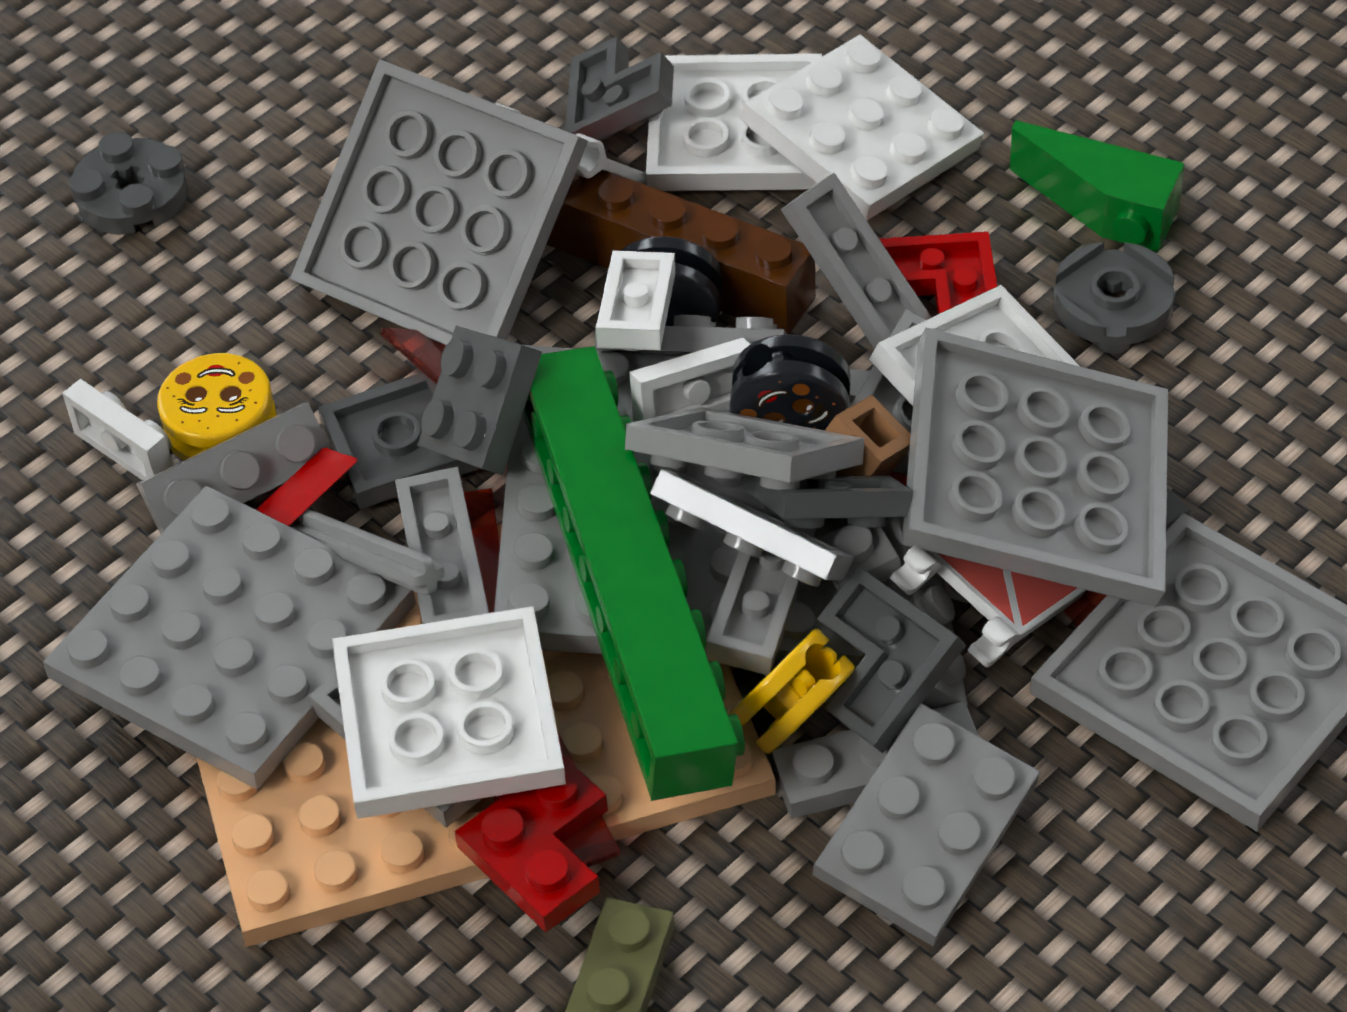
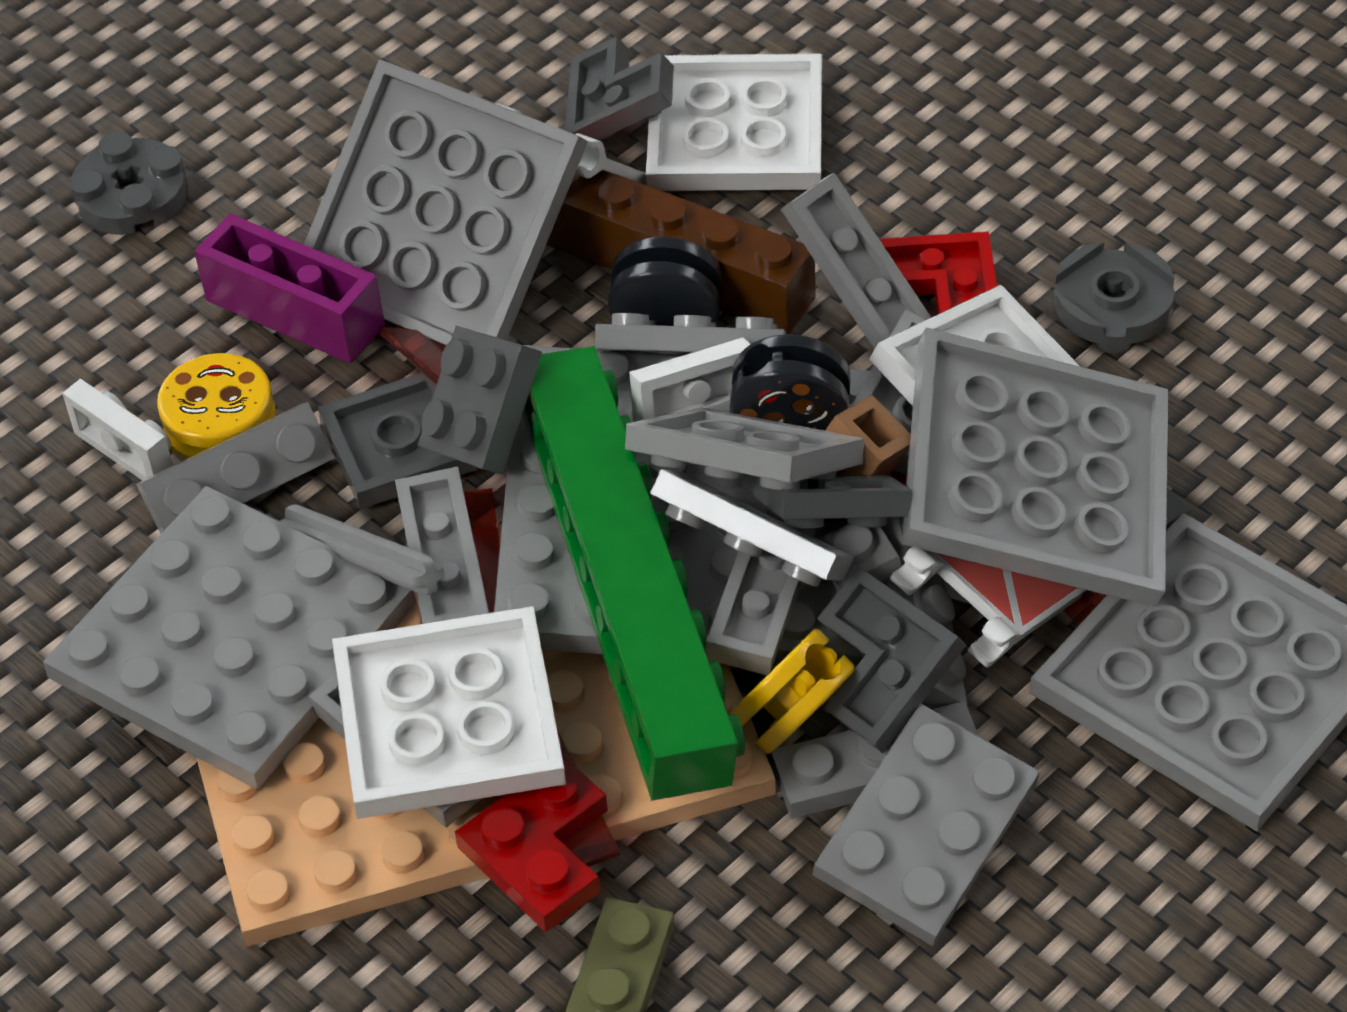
(290, 288): none -> magenta brick
(306, 485): red sticker -> none
(635, 300): white plate -> none
(864, 123): white plate -> none
(1102, 185): green slope -> none

